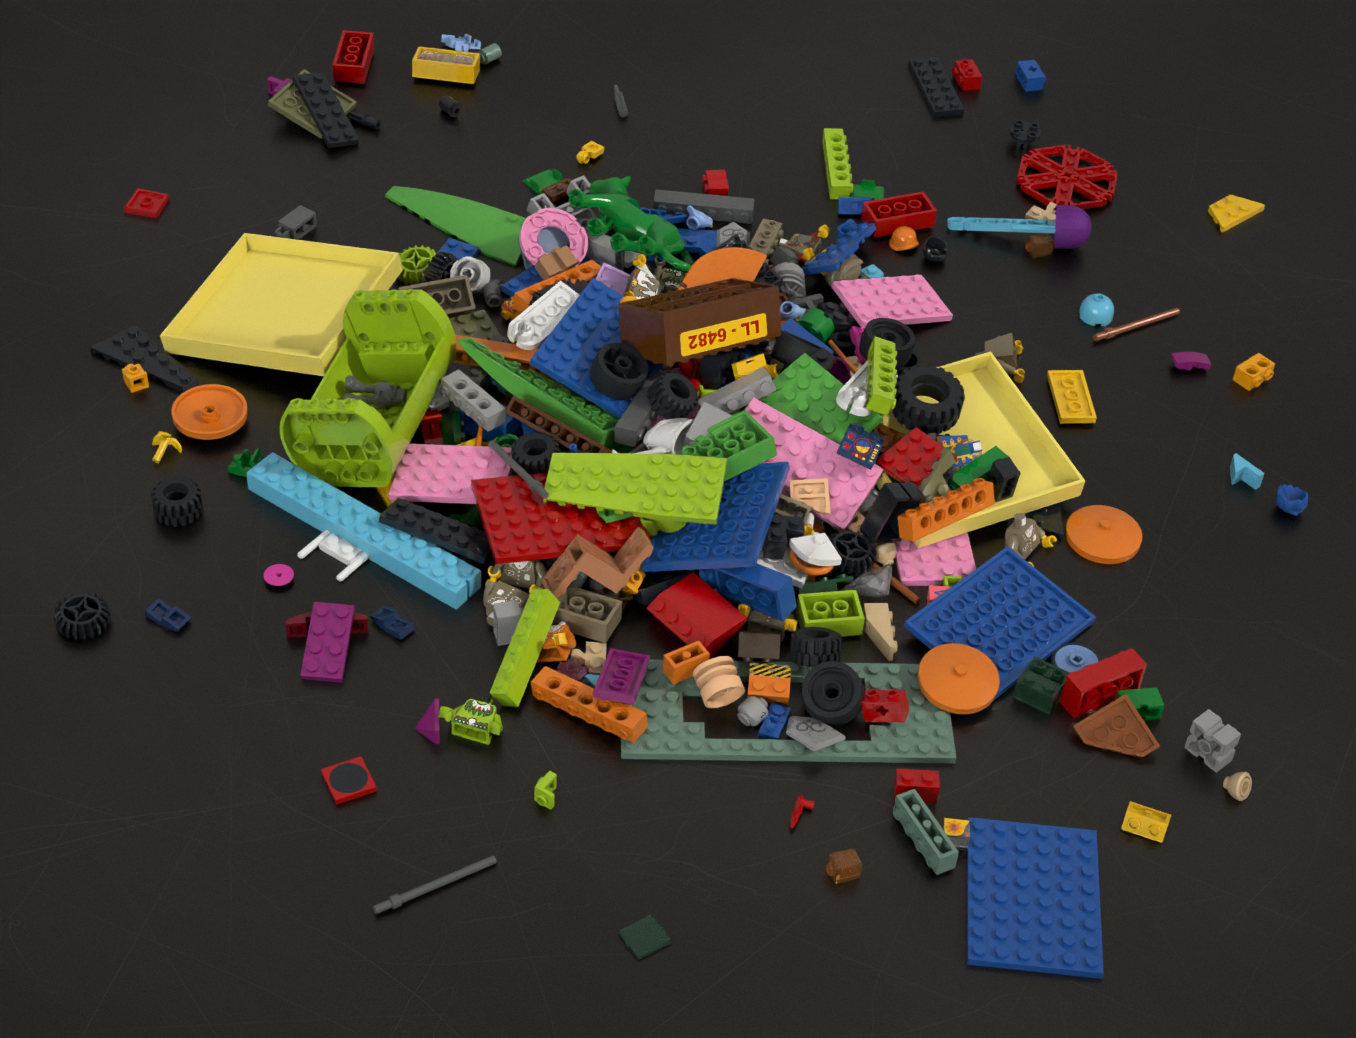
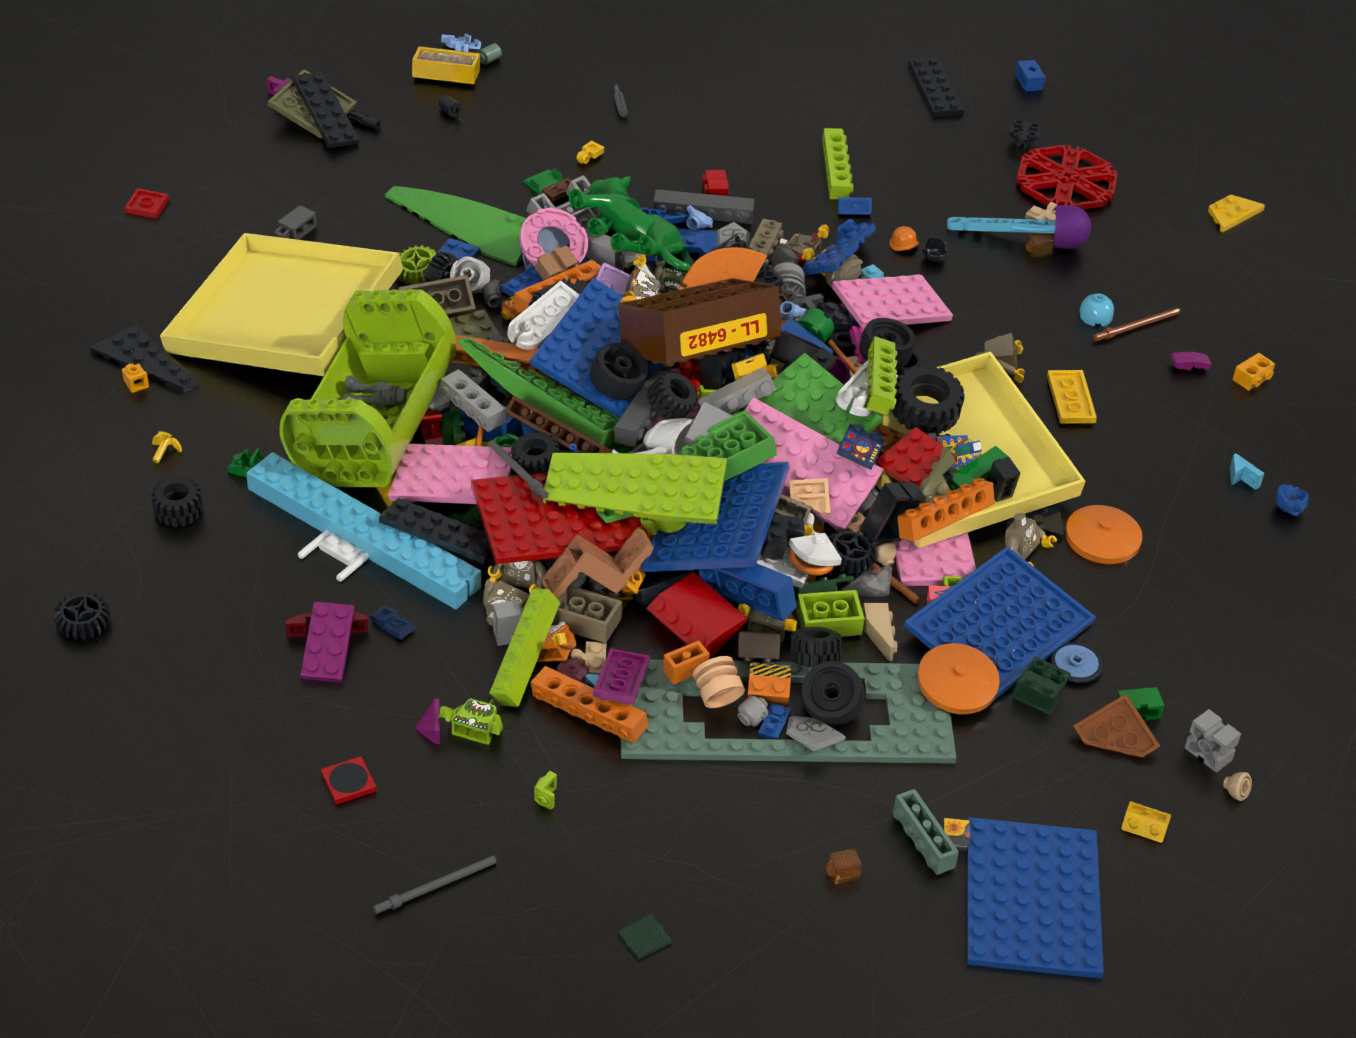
(166, 616): dark blue slope -> none
(209, 411): orange dish -> none
(278, 575): dark pink piece -> none
(353, 57): red brick -> none
(798, 807): red bar -> none
(868, 189): green piece -> none
(885, 705): red brick -> none
(904, 210): red brick -> none
(923, 781): red brick -> none
(967, 74): red brick -> none
(1100, 682): red brick -> none

